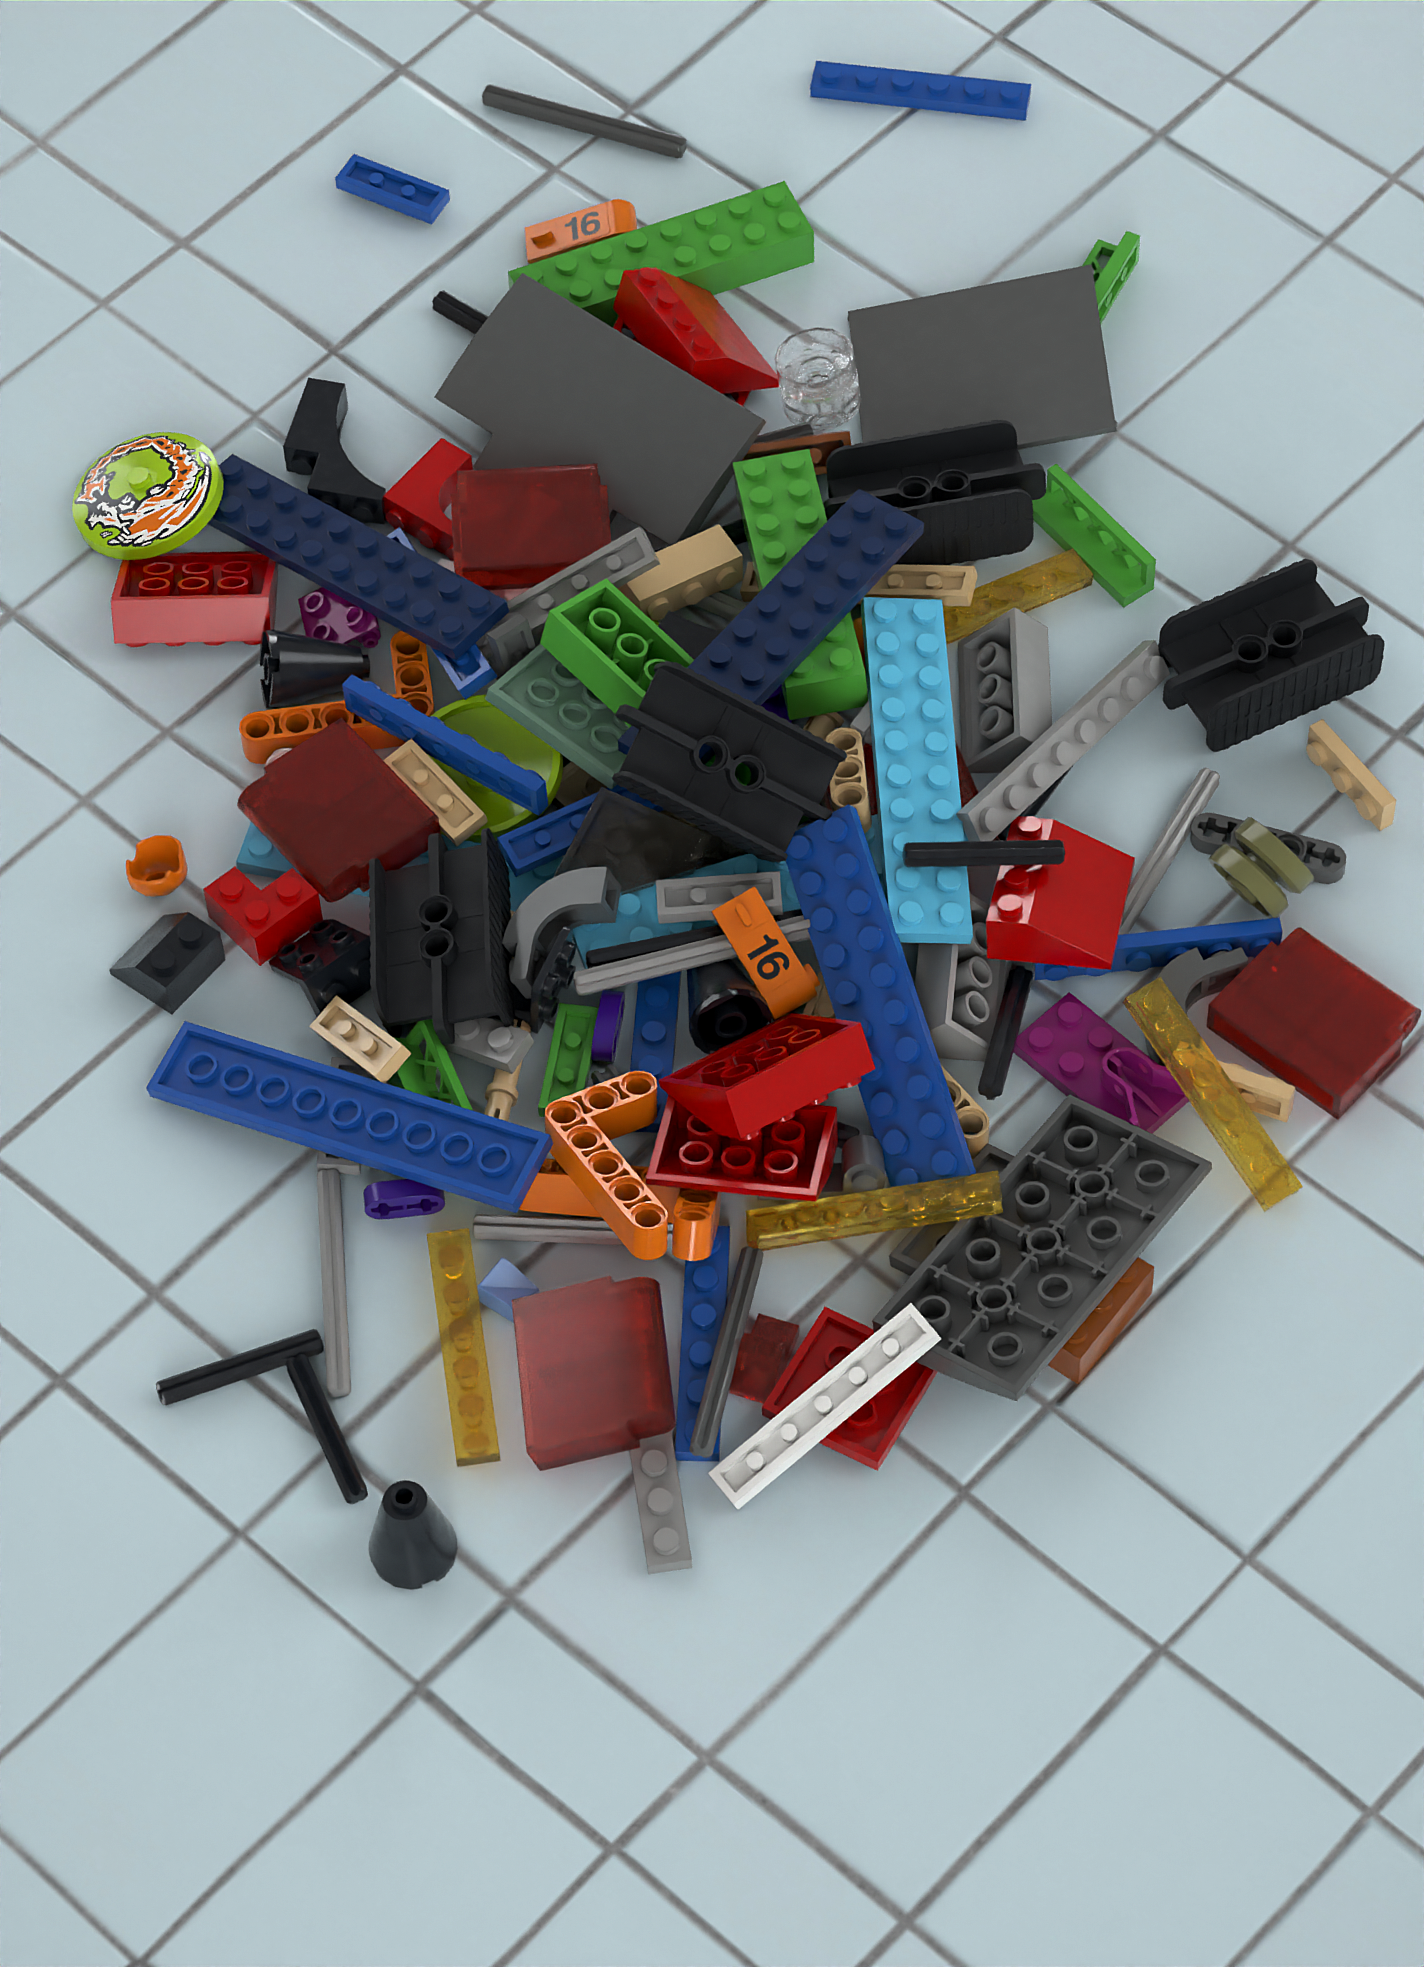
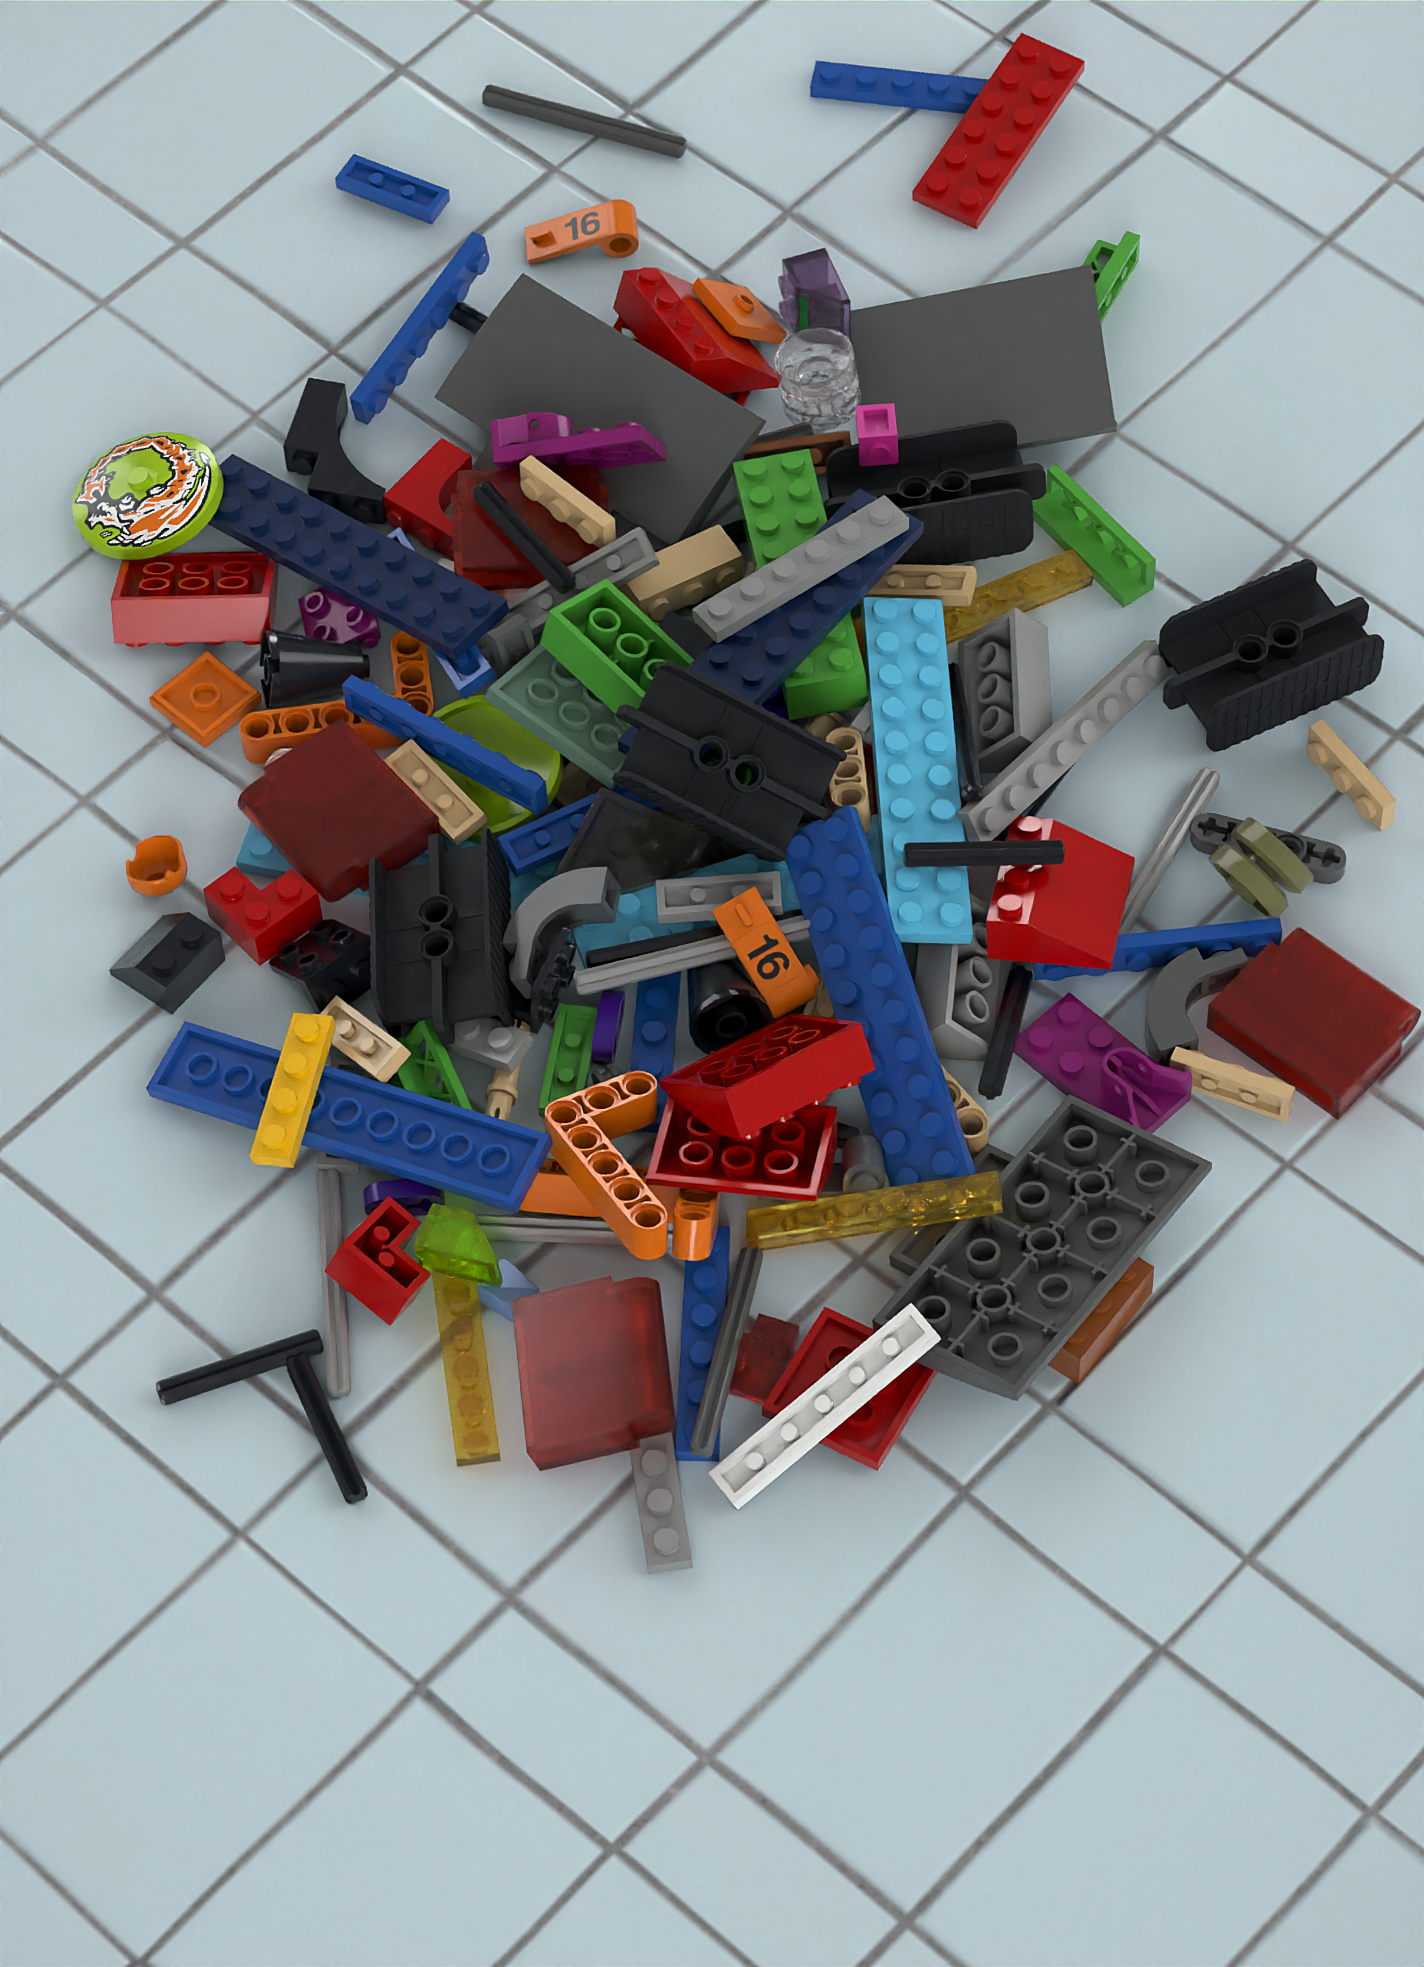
(205, 699): none -> orange plate
(293, 1090): none -> yellow plate
(374, 1262): none -> red brick
(411, 1538): black cone -> none
(419, 328): none -> blue plate
(456, 1246): none -> clear neon green slope
(524, 537): none -> black axle
(555, 444): none -> magenta plate
(566, 503): none -> tan plate
(707, 247): bright green brick -> none
(738, 311): none -> orange plate
(800, 569): none -> light grey plate
(813, 294): none -> clear purple slope
(877, 434): none -> dark pink bracket
(966, 756): none -> black axle
(998, 130): none -> red plate
(1212, 1094): clear yellow plate -> none

